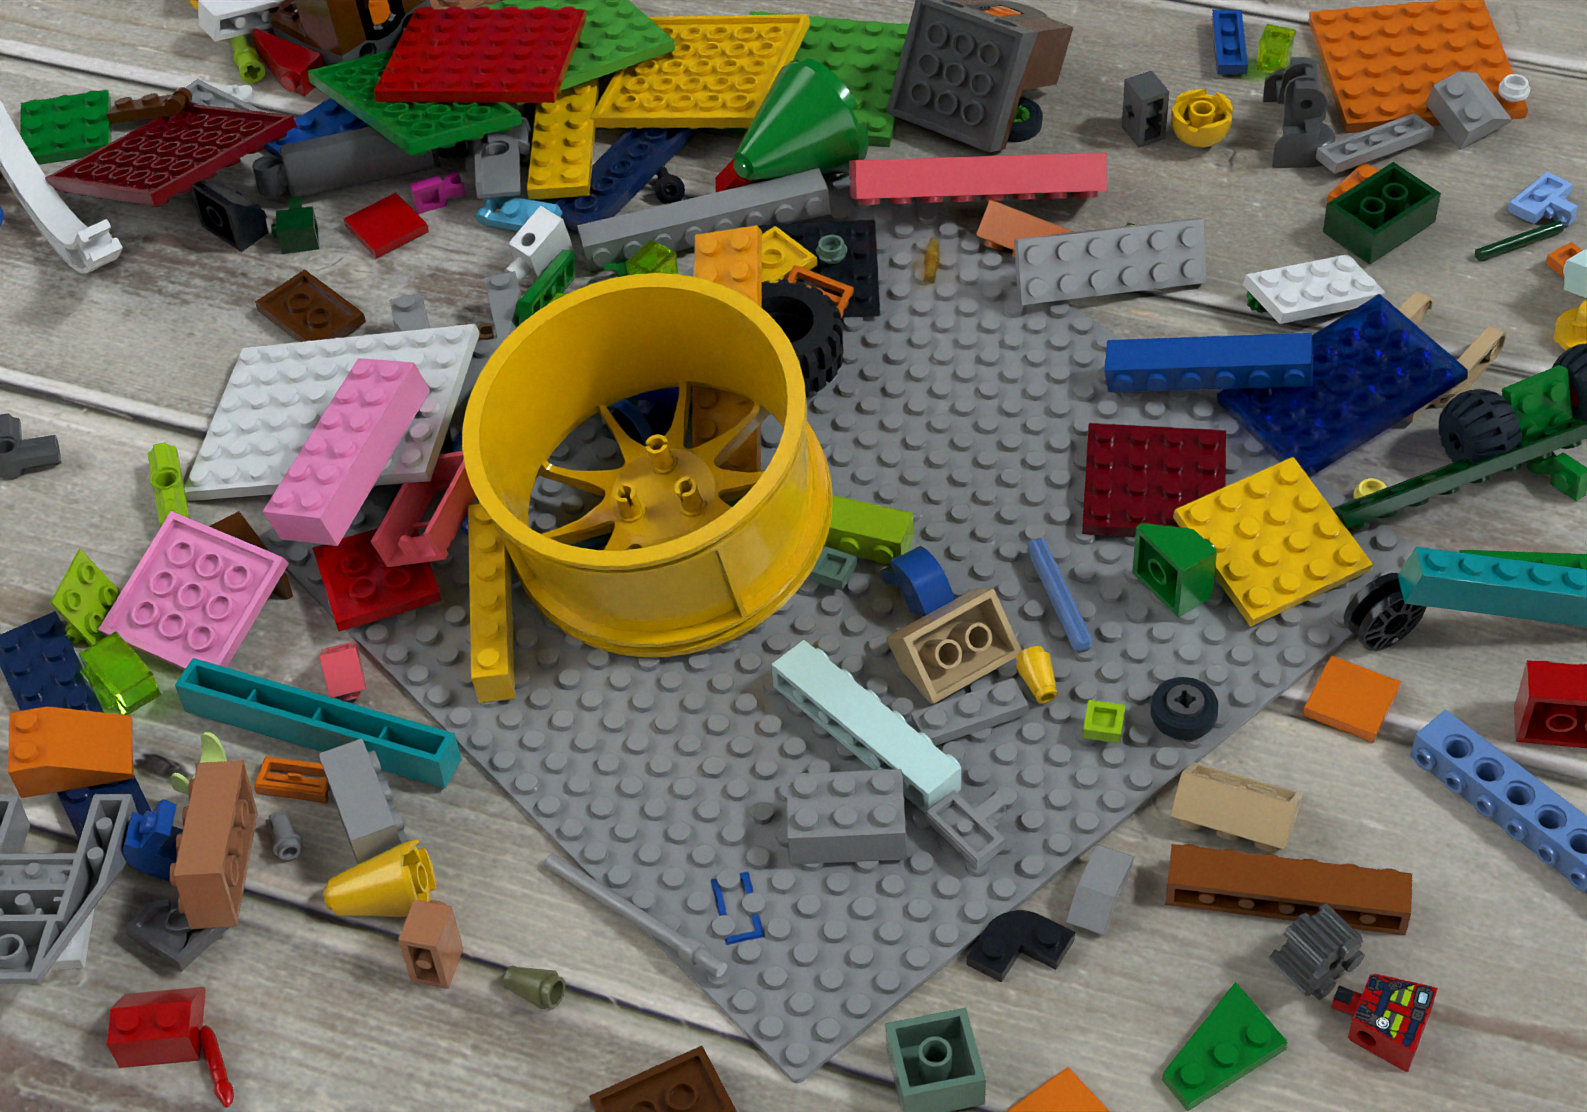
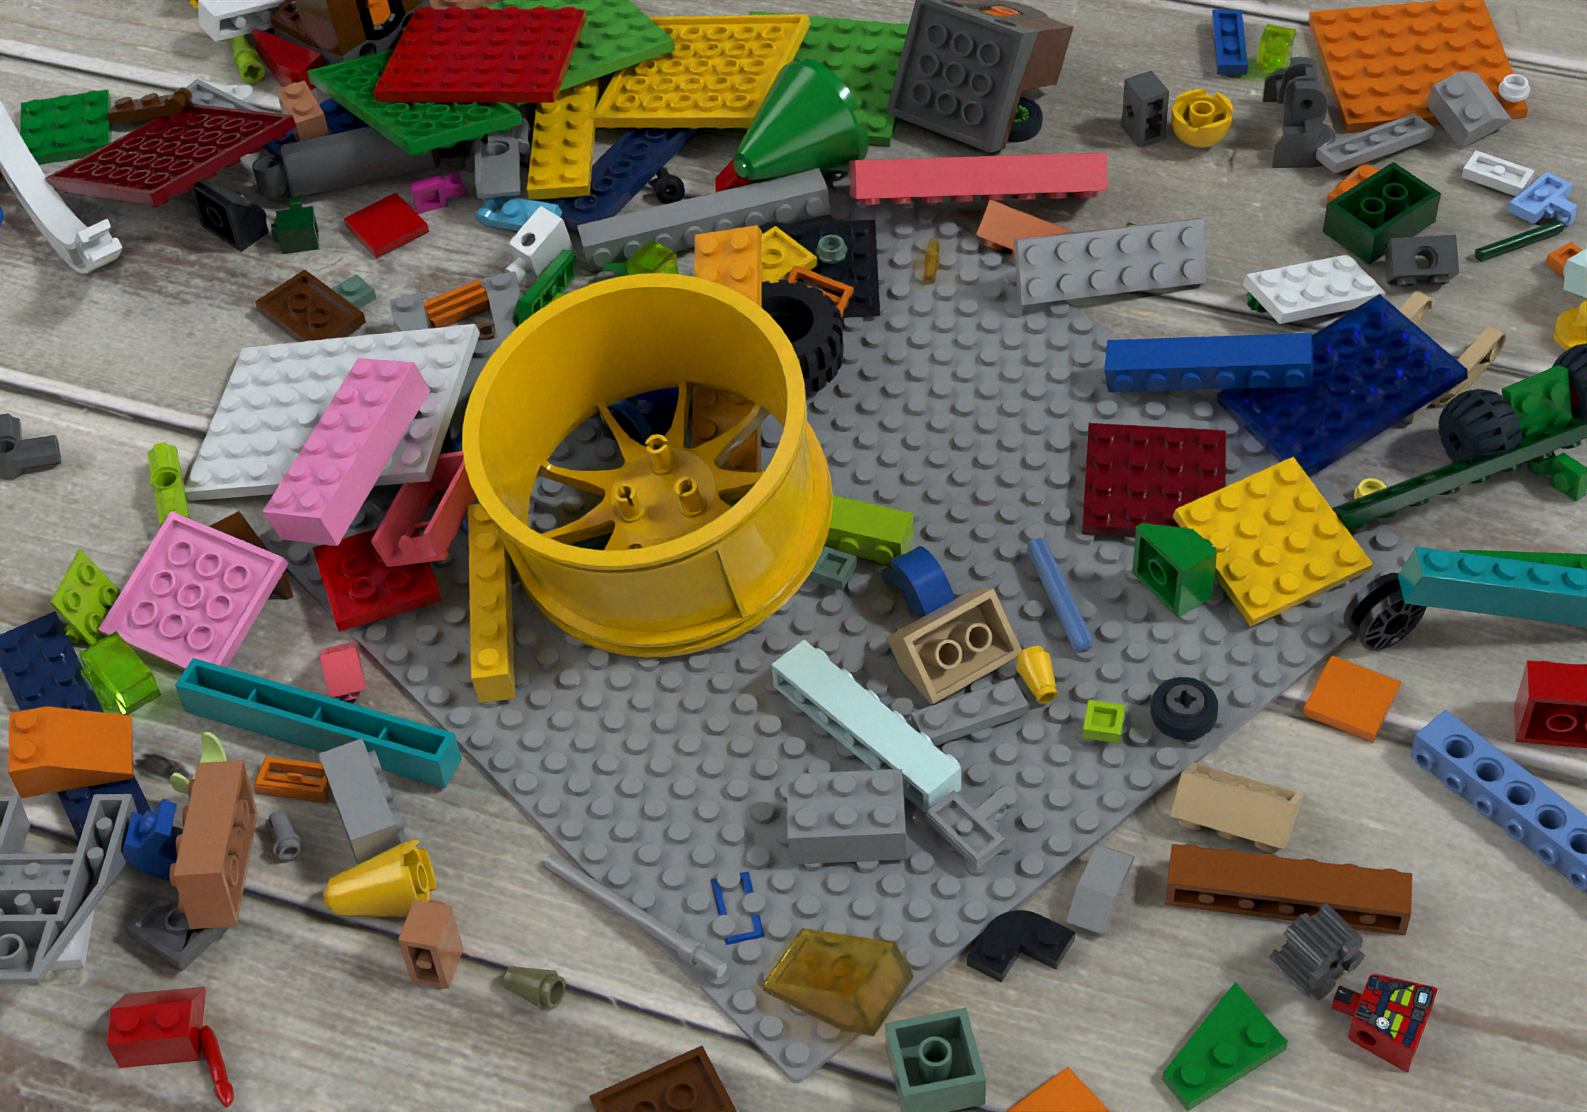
(309, 118): none -> nougat brick
(356, 291): none -> sand green plate
(457, 304): none -> orange tile
(840, 979): none -> clear yellow slope
(1438, 250): none -> dark grey brick
(1497, 173): none -> white plate

